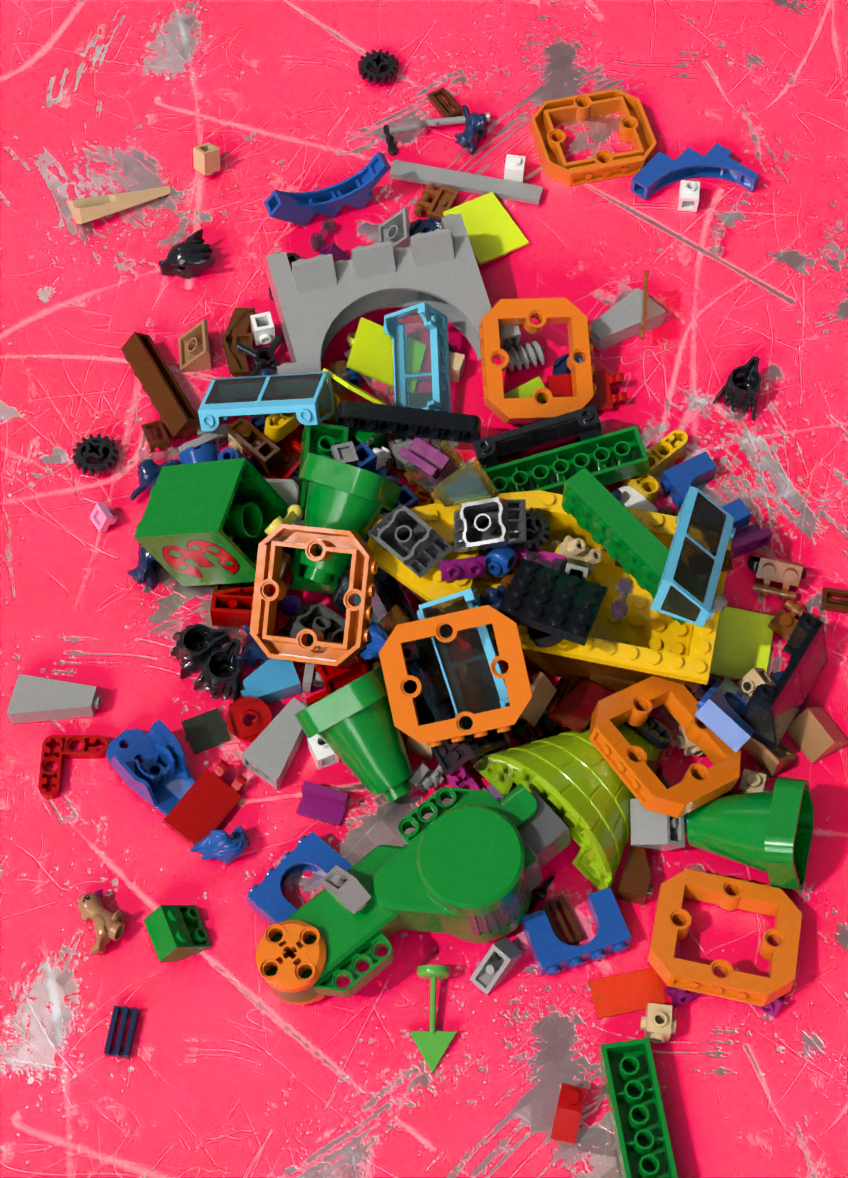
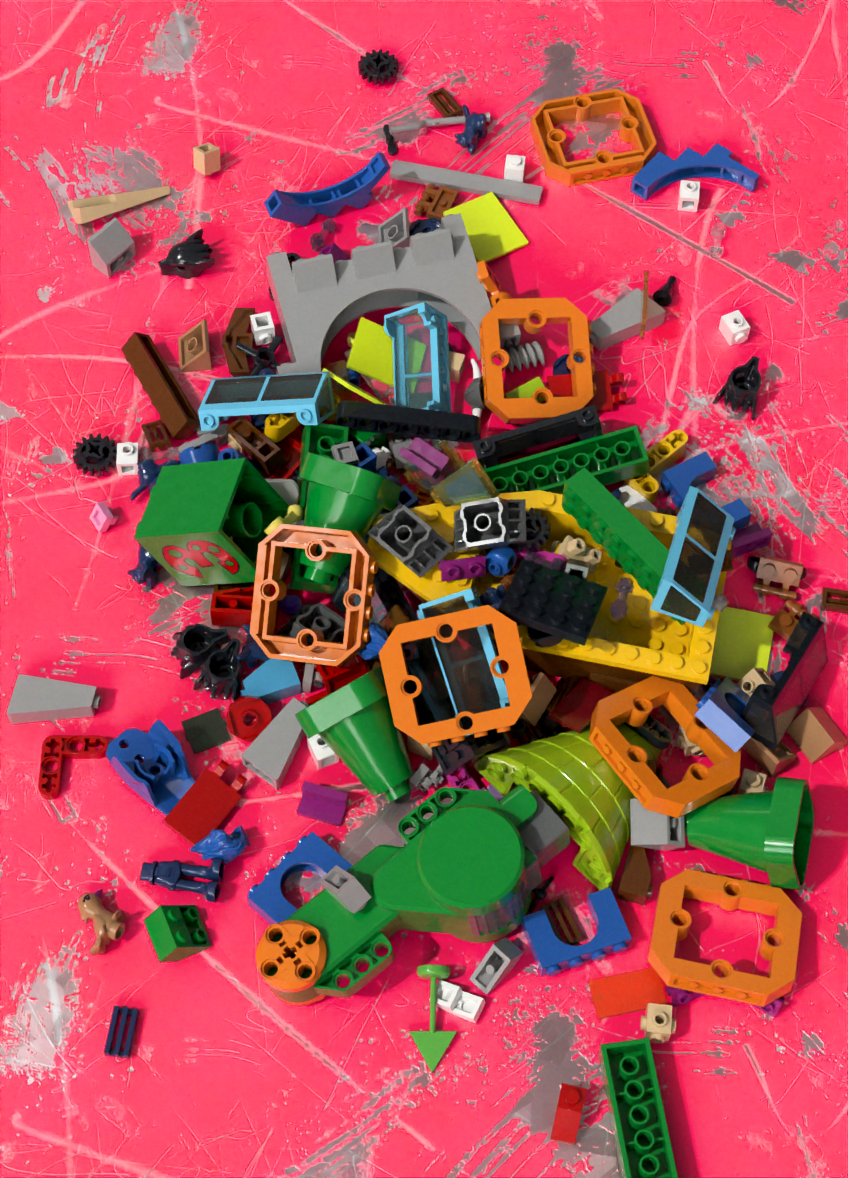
(111, 248): none -> light grey slope
(127, 458): none -> white brick
(169, 875): none -> dark blue piece
(457, 1002): none -> white slope
(474, 392): none -> dark grey helmet
(491, 283): none -> orange plate
(663, 295): none -> black cone
(734, 327): none -> brick

